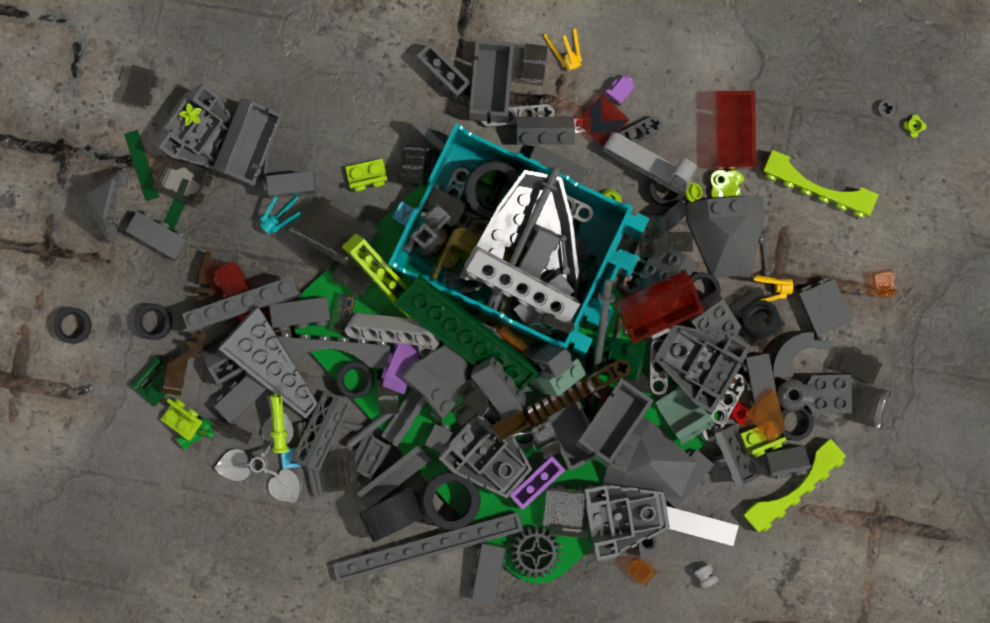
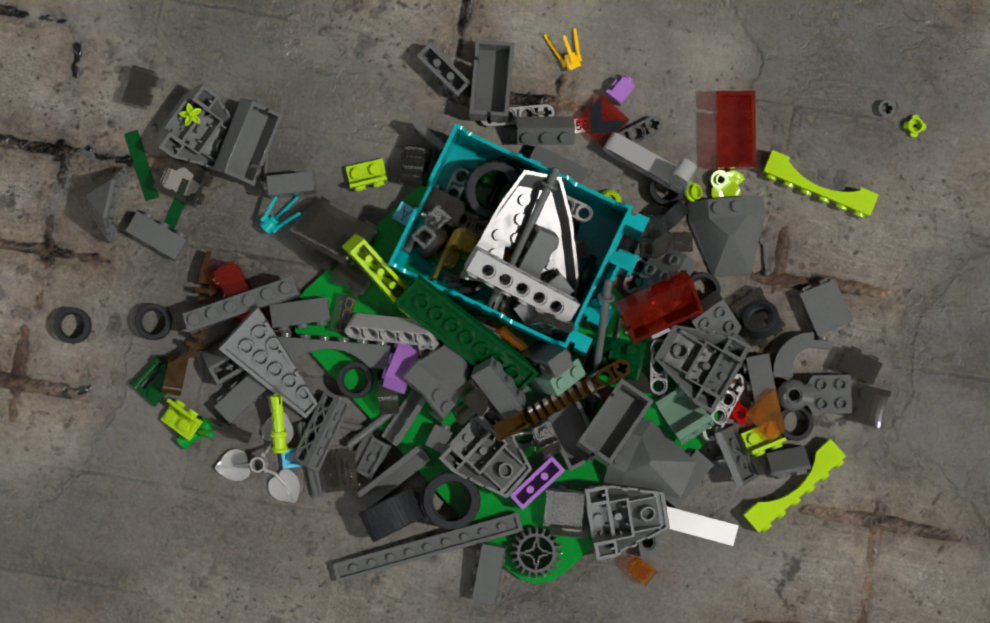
(534, 64): clear smoke brick -> none
(565, 270): dark grey hinge -> none
(706, 576): light grey wheel -> none
(783, 286): yellow plant -> none
(884, 283): clear orange plate -> none

